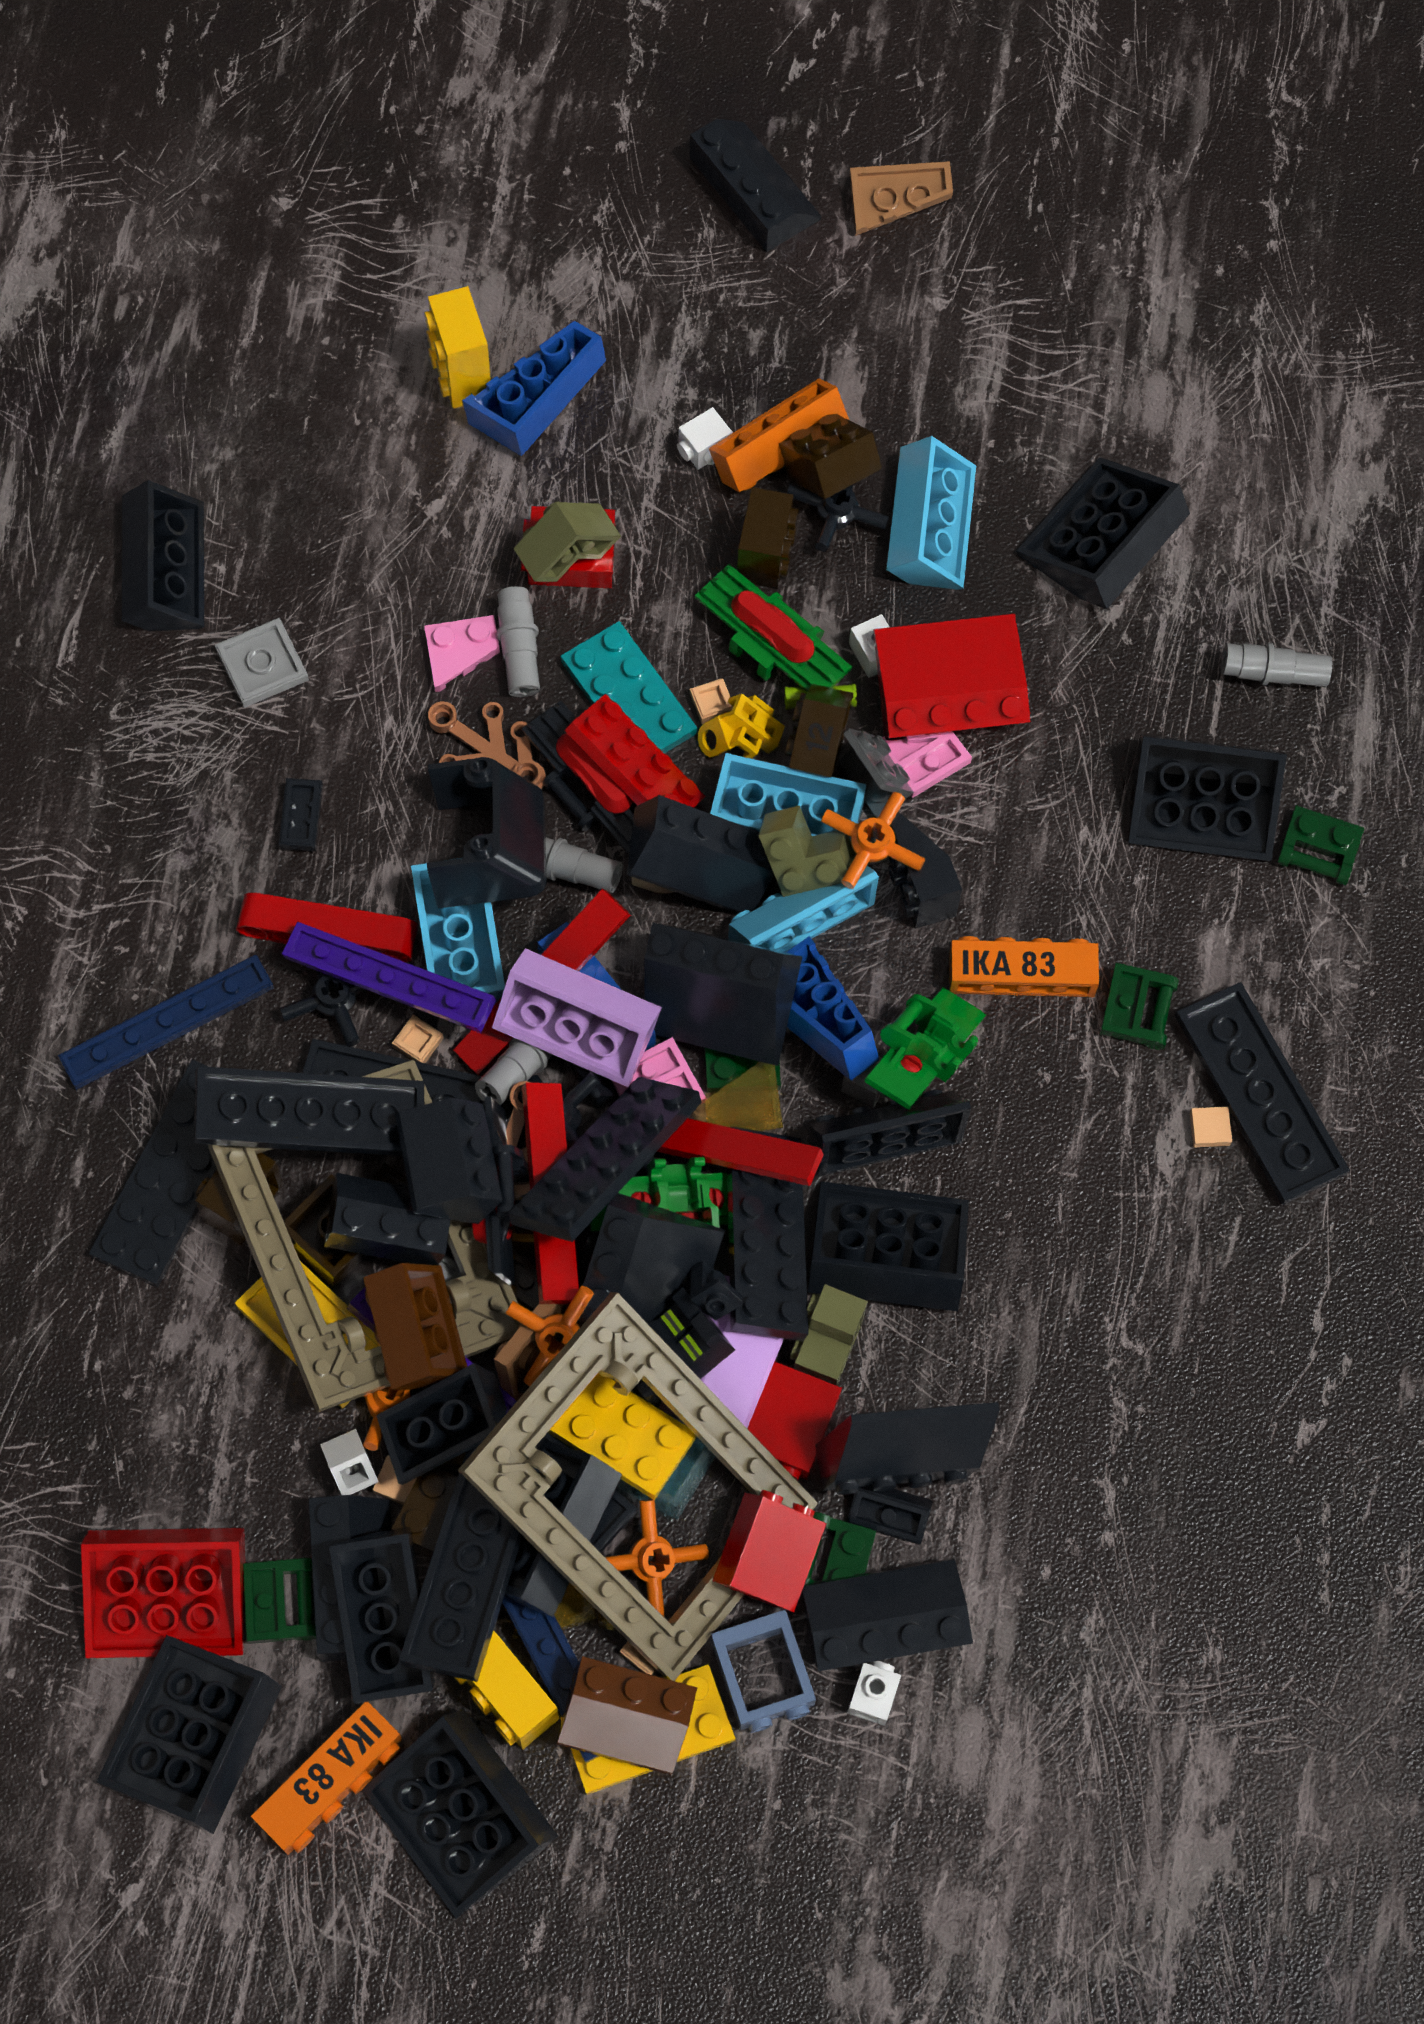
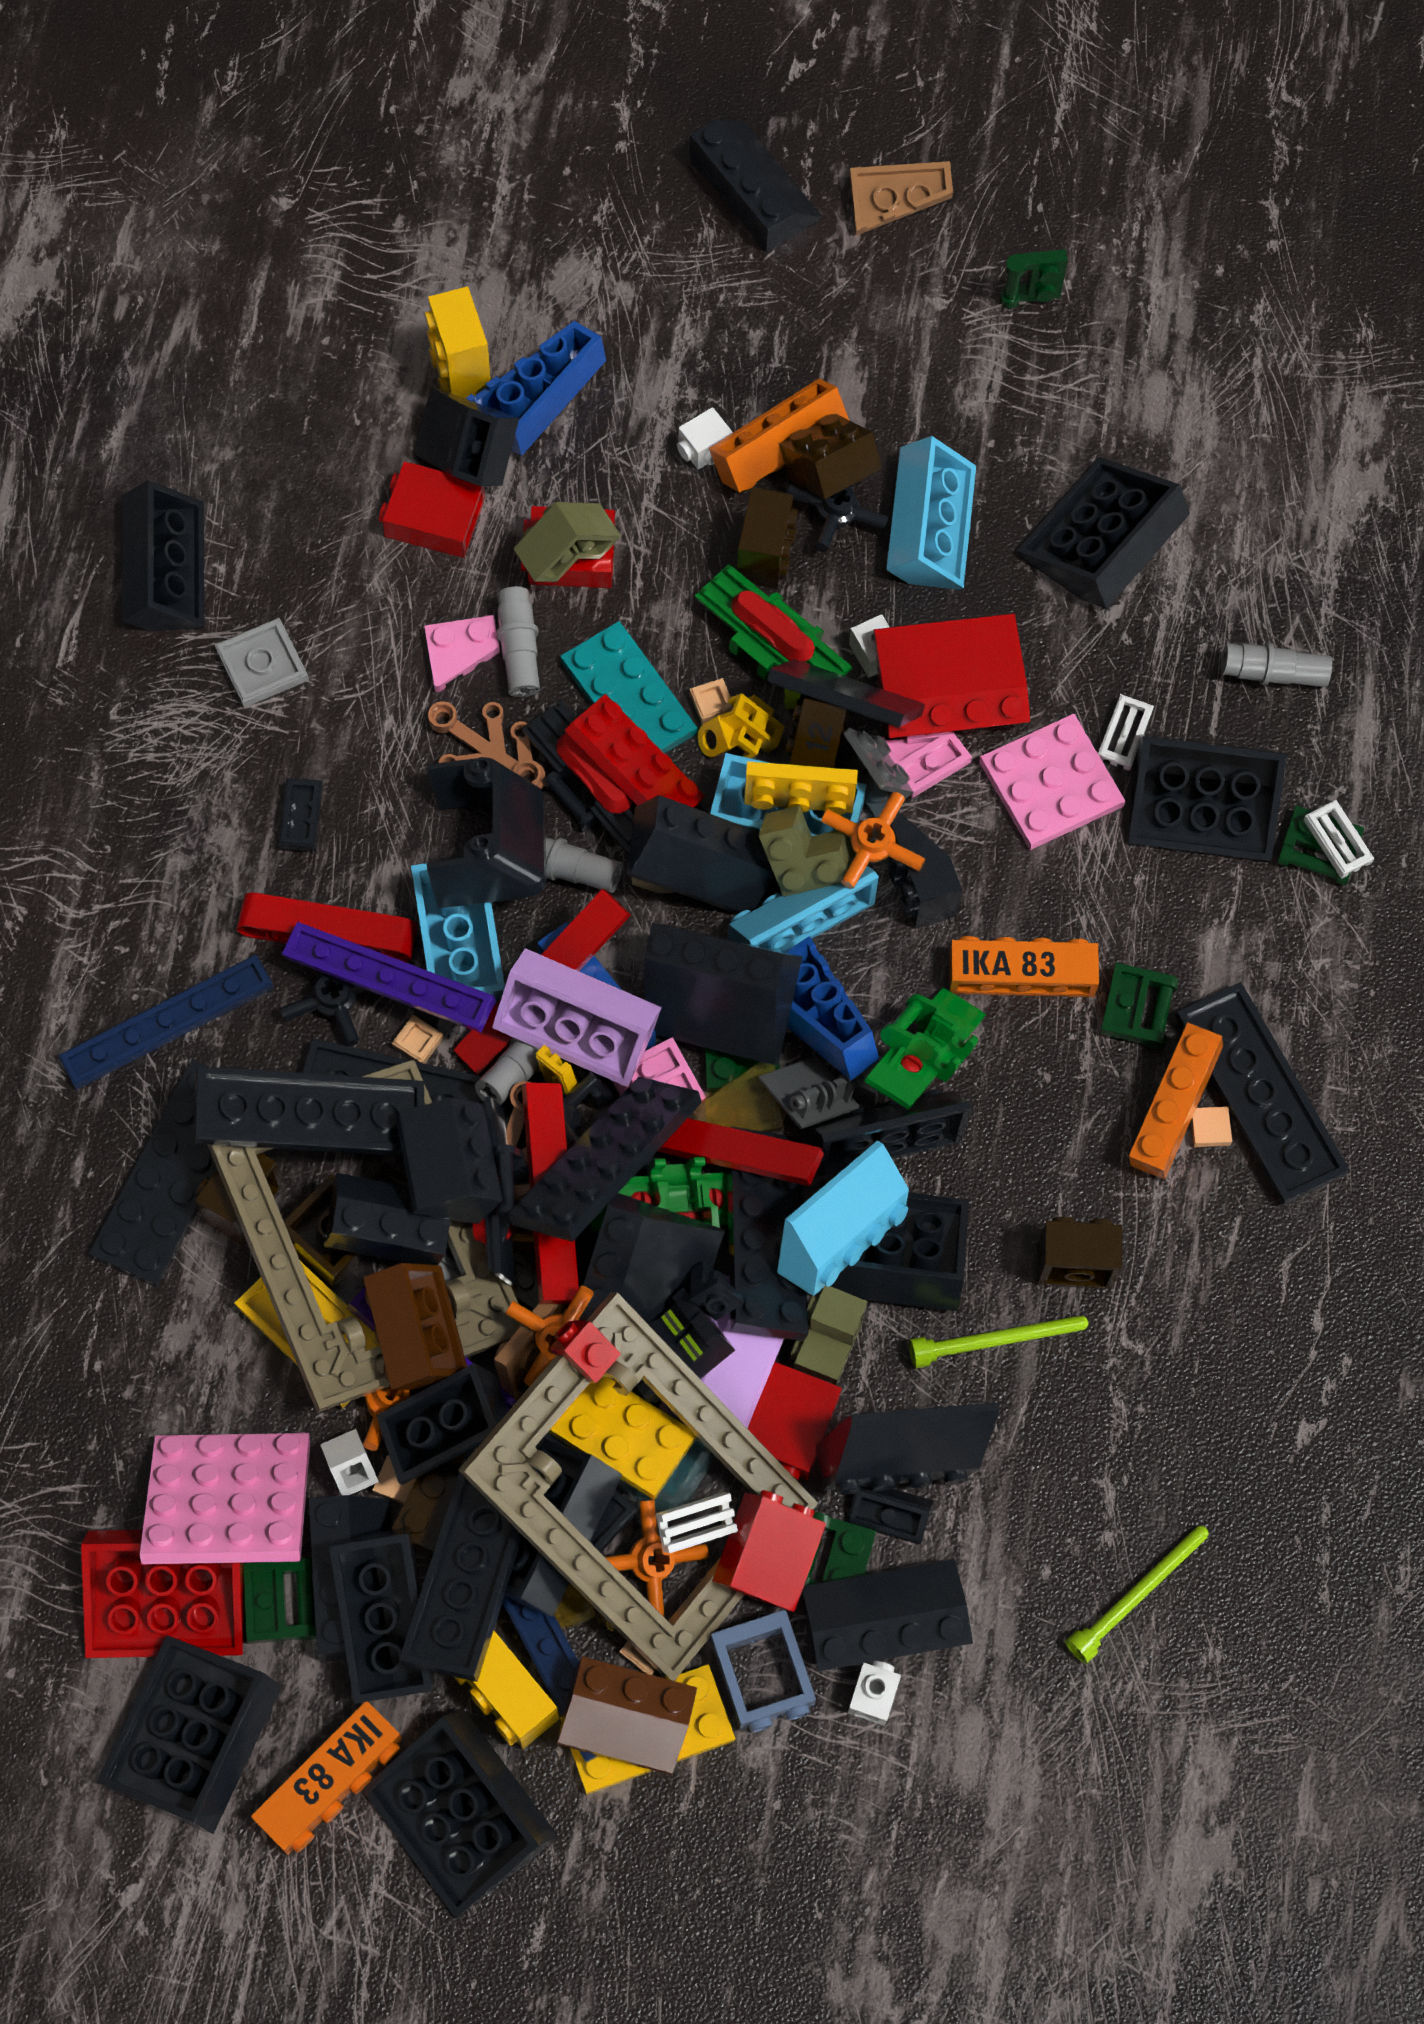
(226, 1498): none -> bright pink plate
(432, 509): none -> red brick
(466, 438): none -> black slope
(554, 1070): none -> yellow tile
(585, 1349): none -> bracket
(725, 1514): none -> white tile
(796, 785): none -> yellow plate
(810, 1092): none -> dark grey hinge
(843, 1220): none -> medium azure slope
(845, 692): none -> black tile
(926, 1351): none -> lime piece
(1043, 281): none -> dark green plate
(1052, 781): none -> bright pink plate
(1079, 1253): none -> dark brown brick
(1085, 1643): none -> lime piece
(1116, 757): none -> white tile
(1176, 1101): none -> orange brick
(1328, 847): none -> white tile

